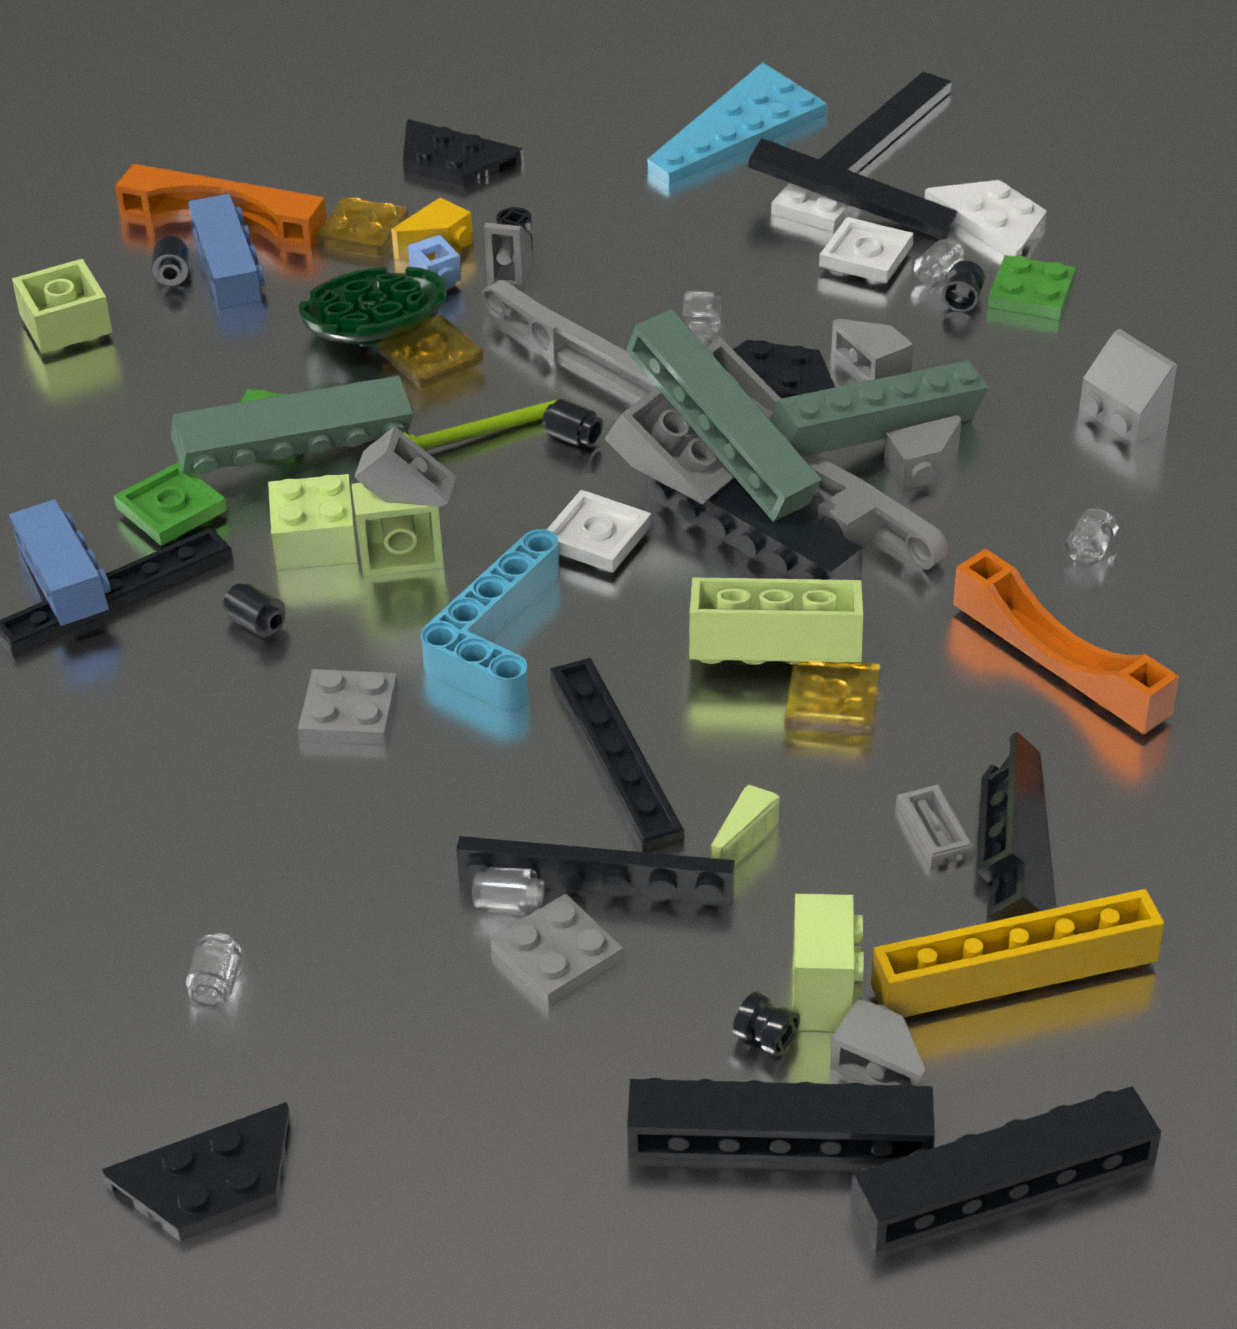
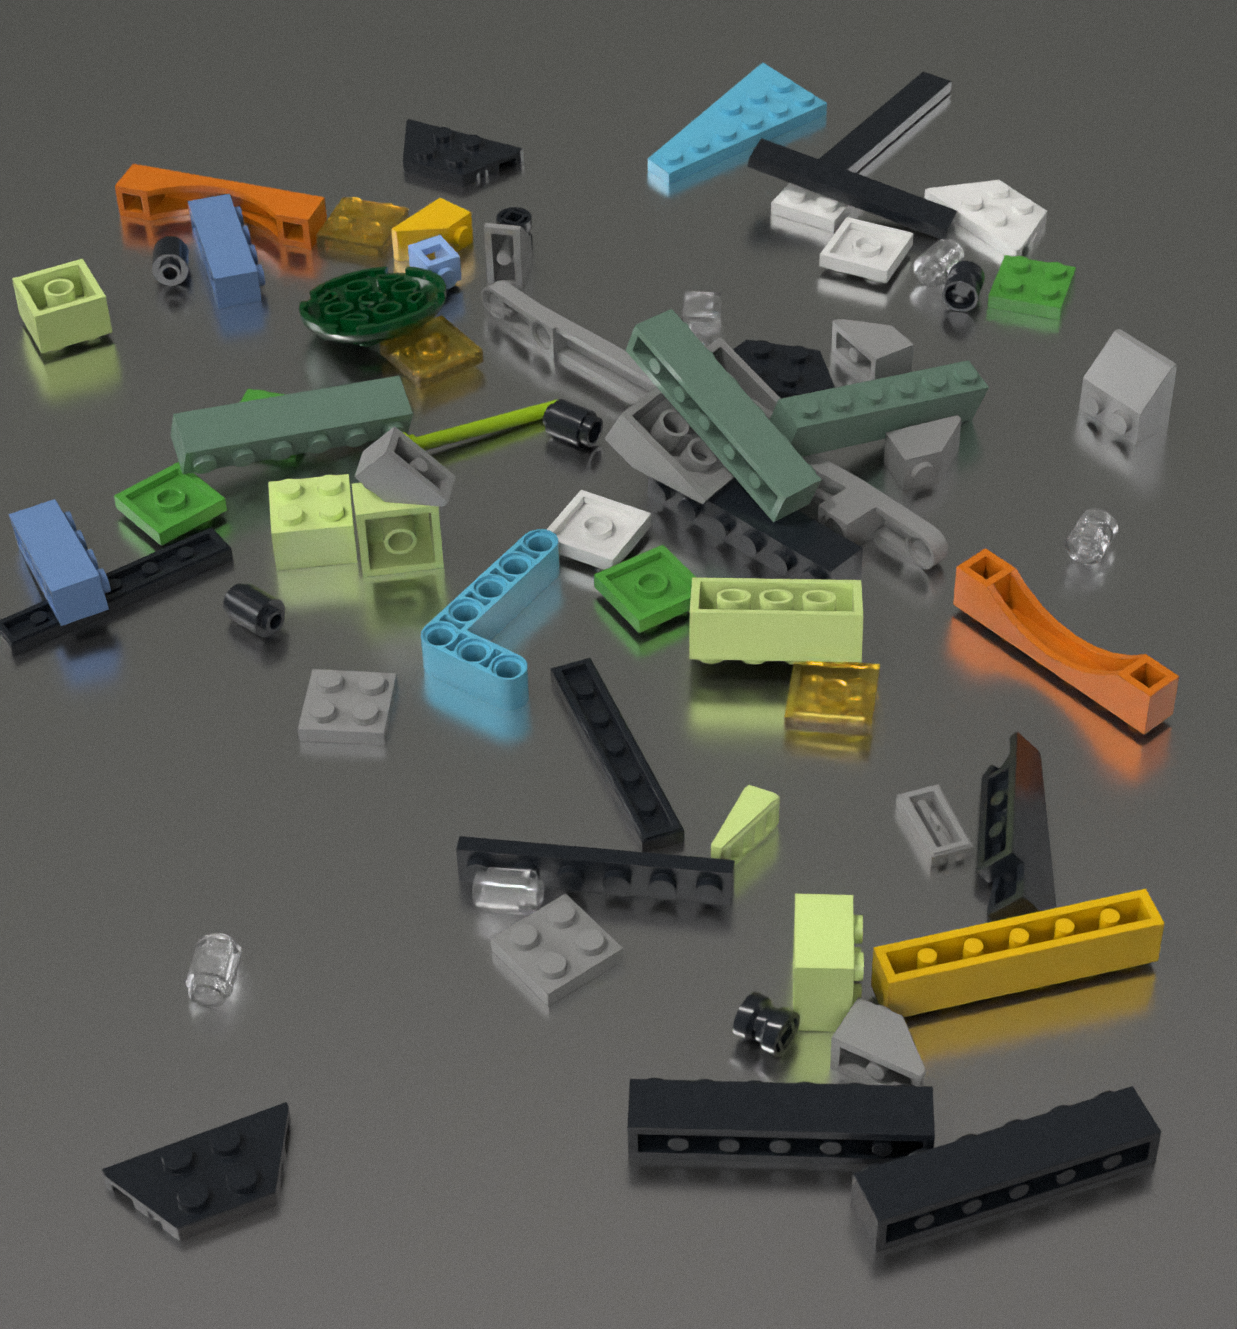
(647, 588): none -> bright green plate

